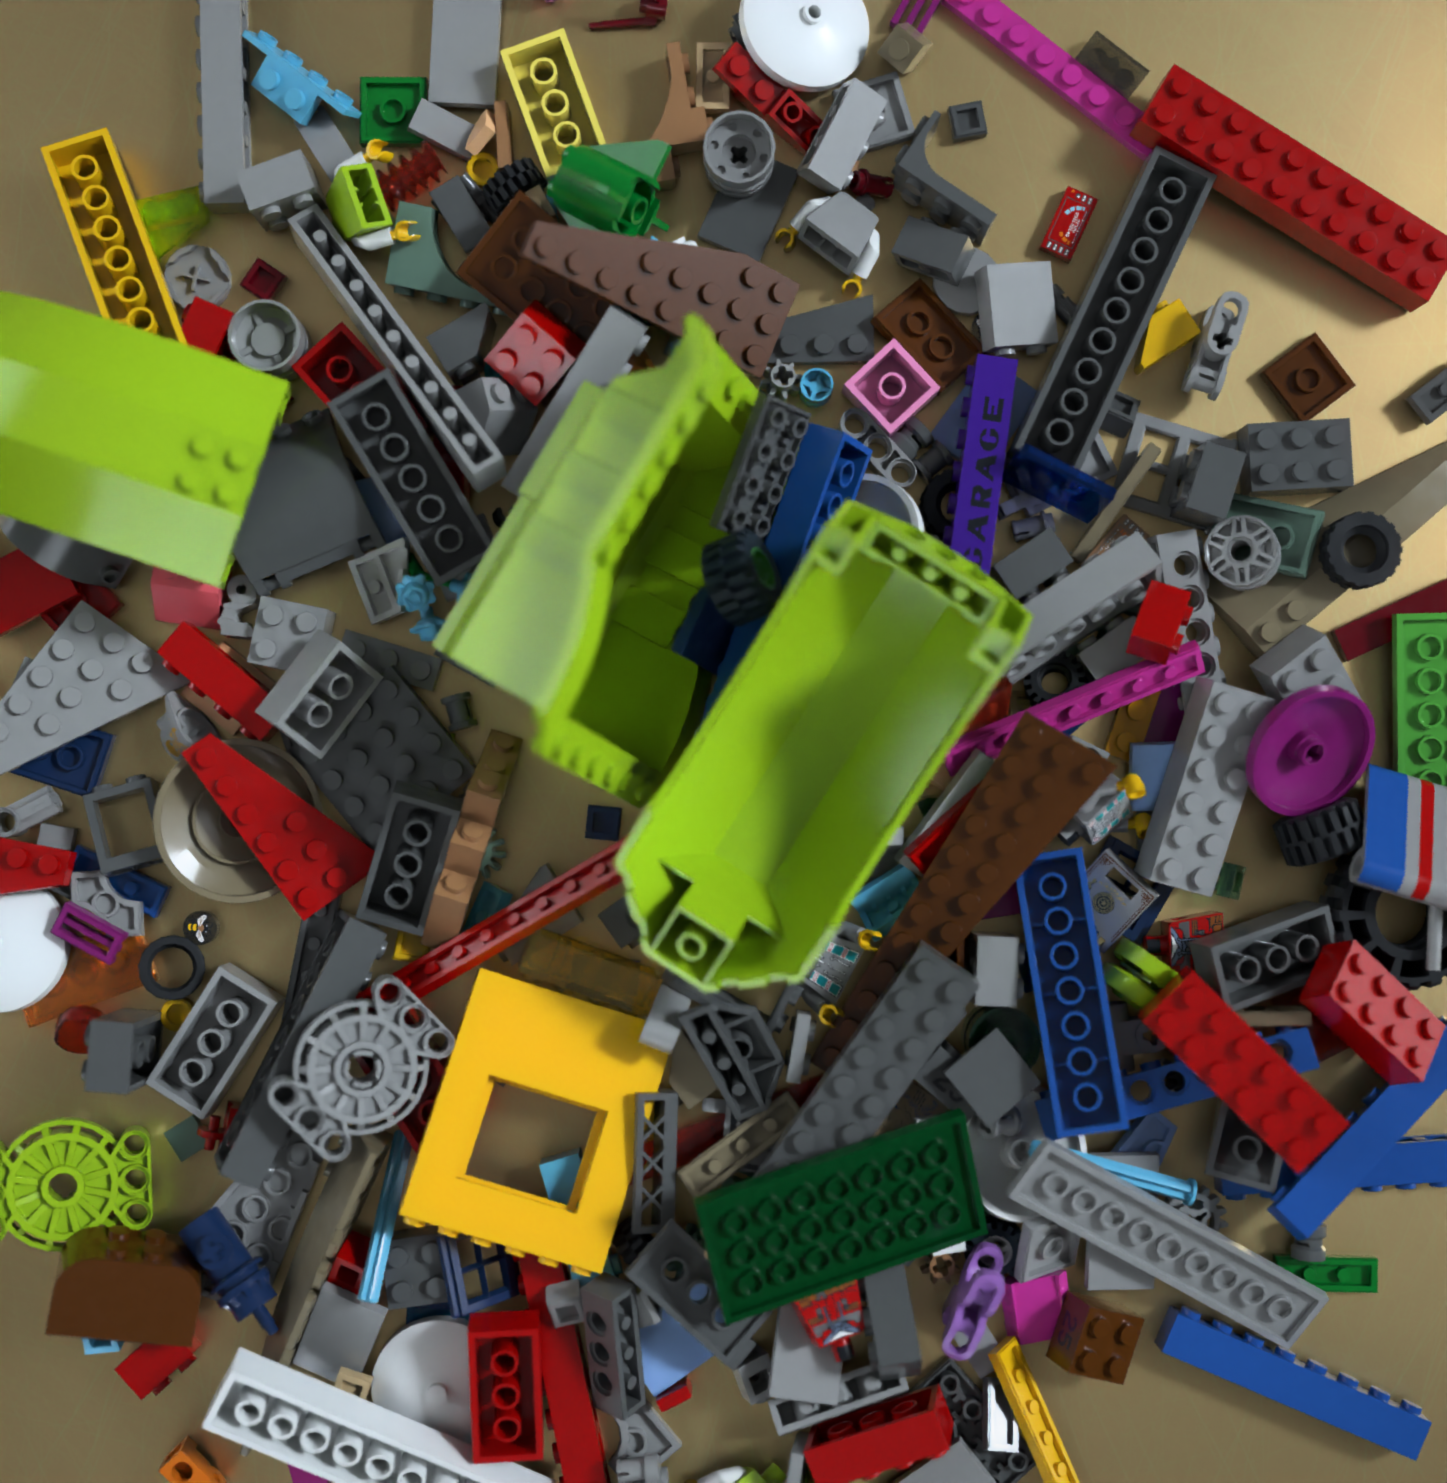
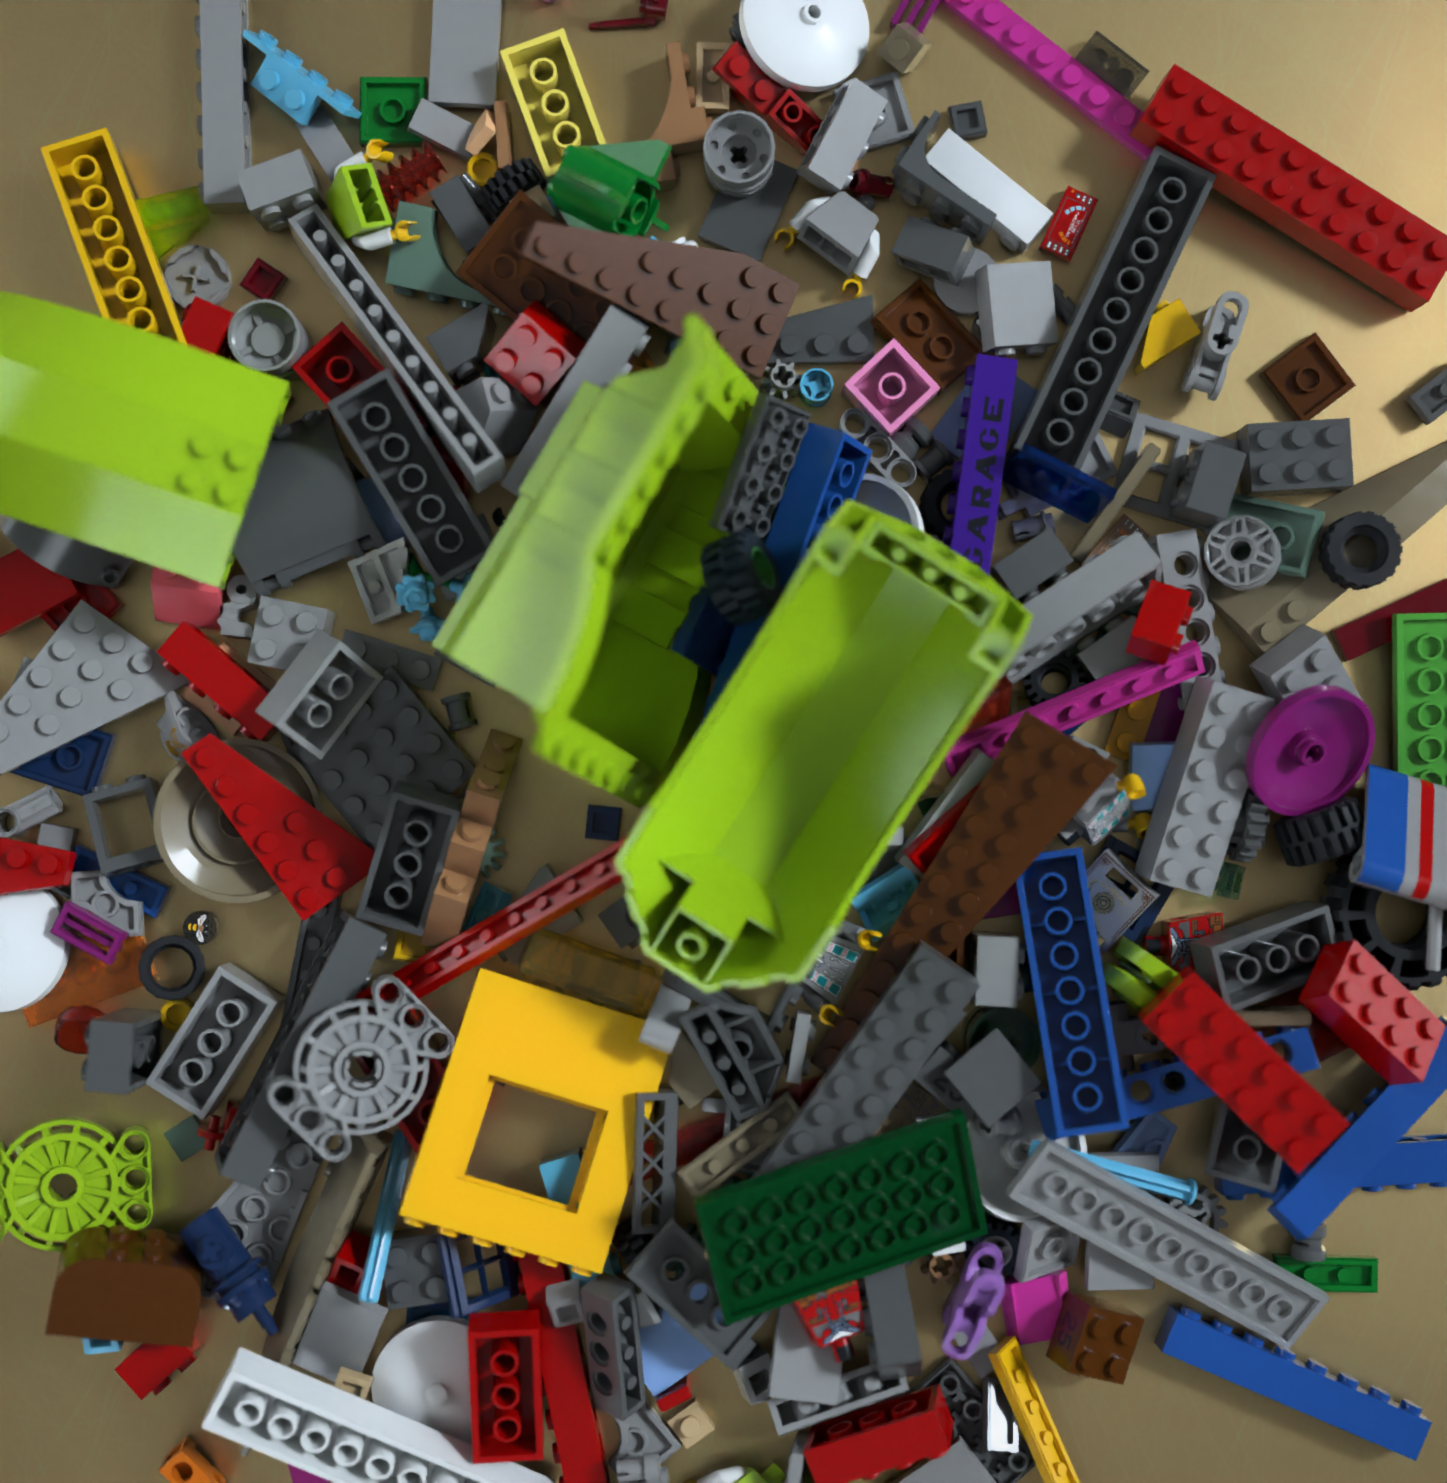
(690, 1423): none -> tan plate
(1018, 213): none -> white brick
(1249, 829): none -> dark grey gear

